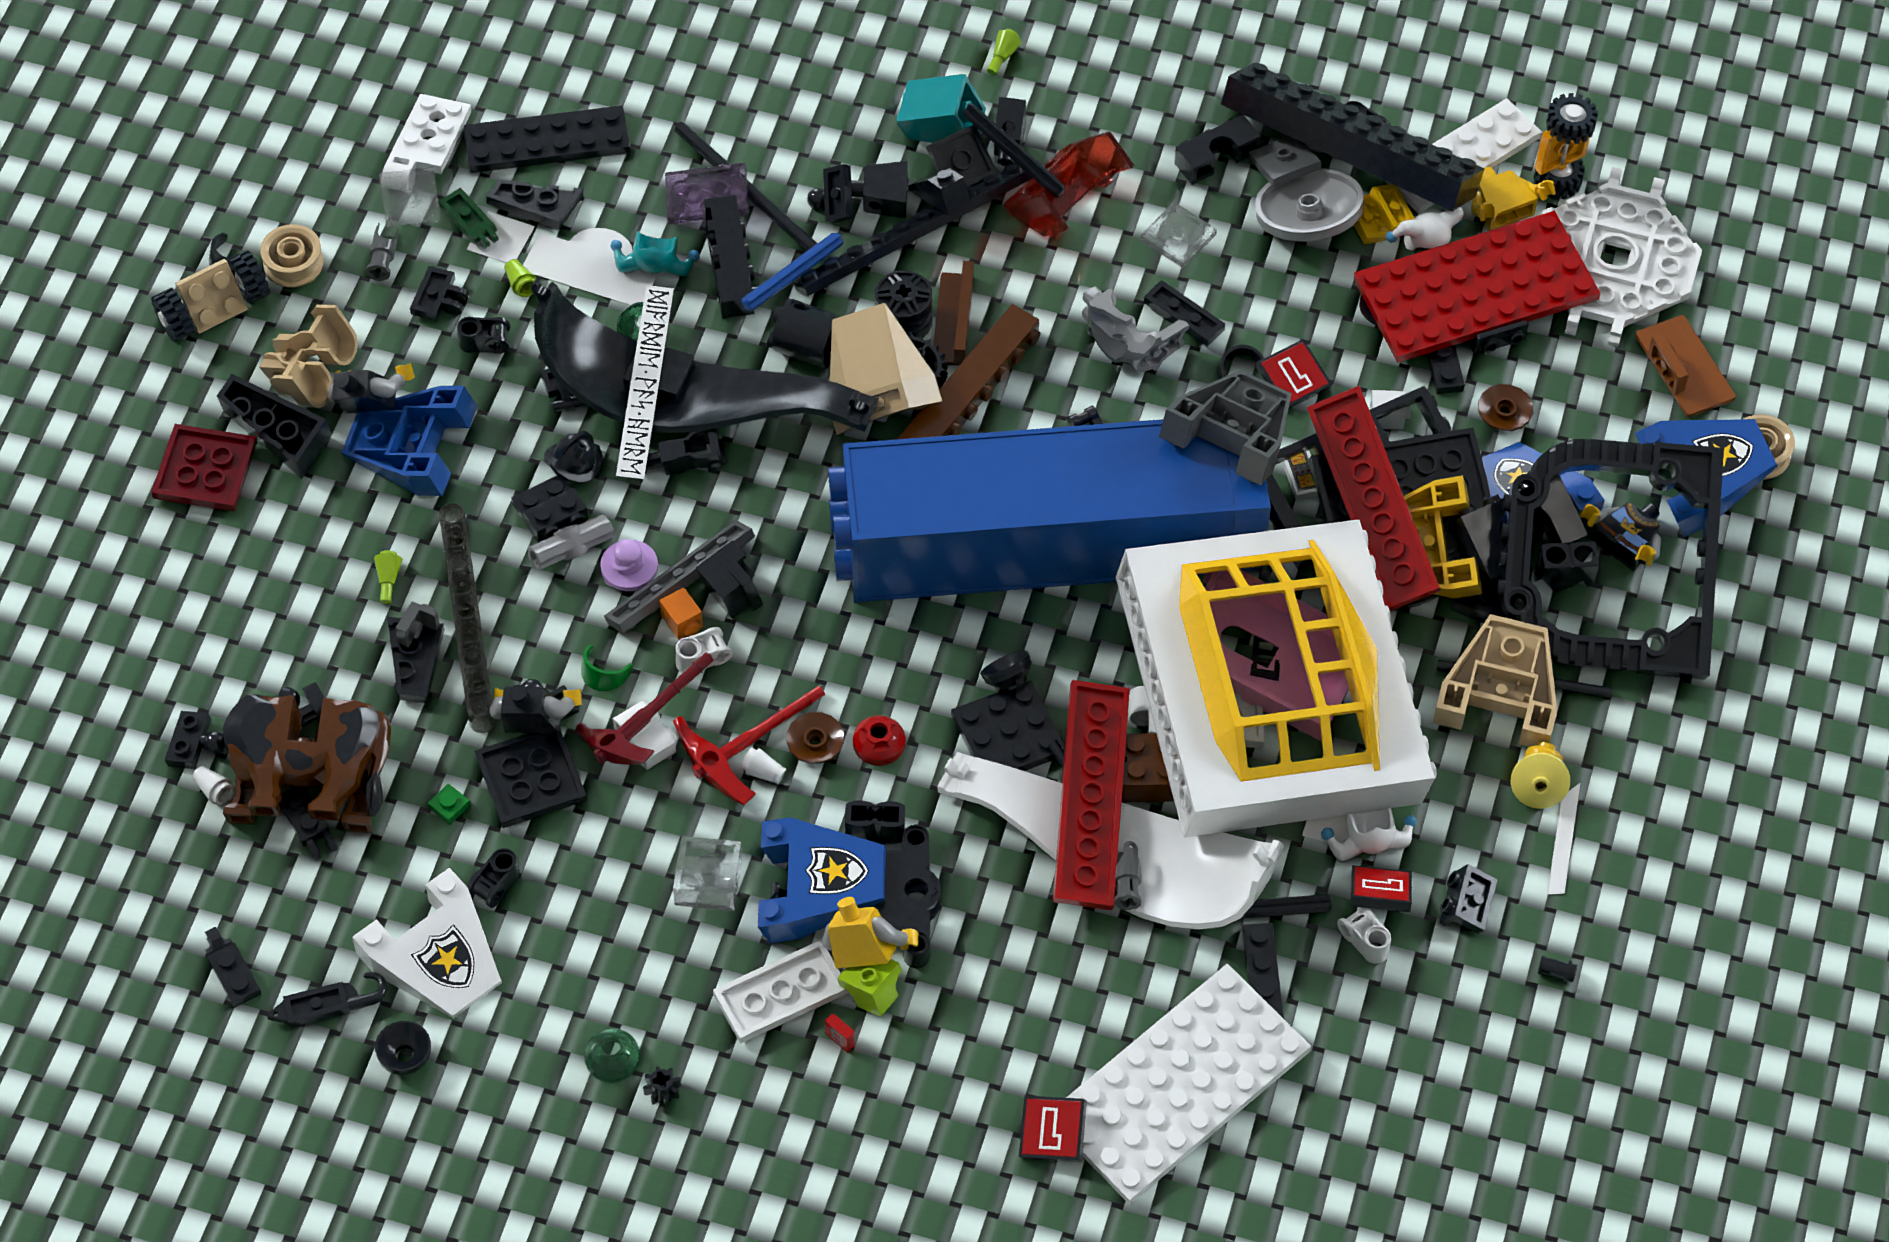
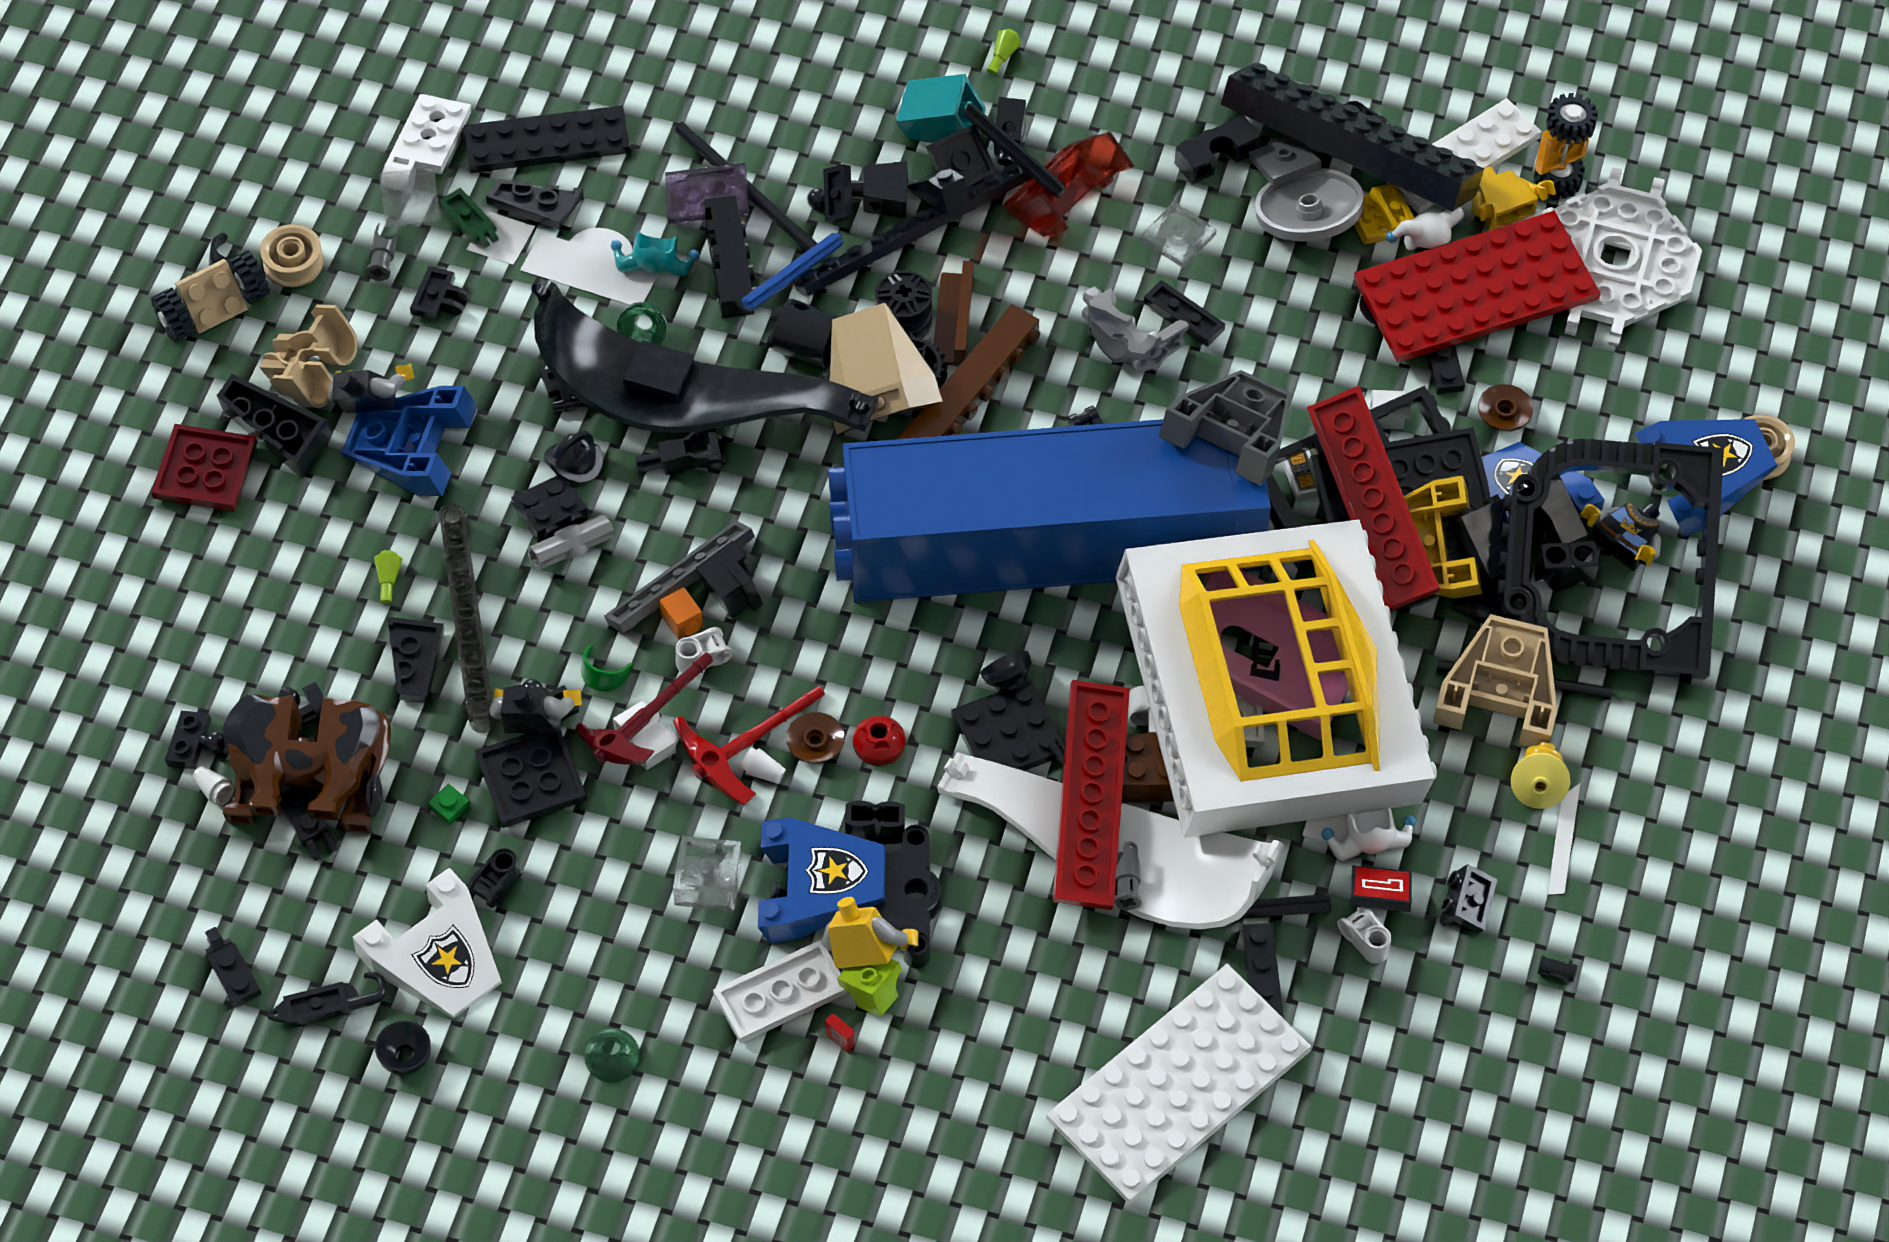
(413, 621): dark grey bracket -> none
(483, 334): black piece -> none
(519, 278): lime cone -> none
(629, 565): lavender plate -> none
(644, 382): white sticker -> none
(665, 1078): black gear -> none
(1052, 1128): red tile -> none
(1238, 349): black helmet -> none
(1295, 371): red tile -> none
(1499, 337): black bracket -> none
(1685, 366): dark orange bracket -> none

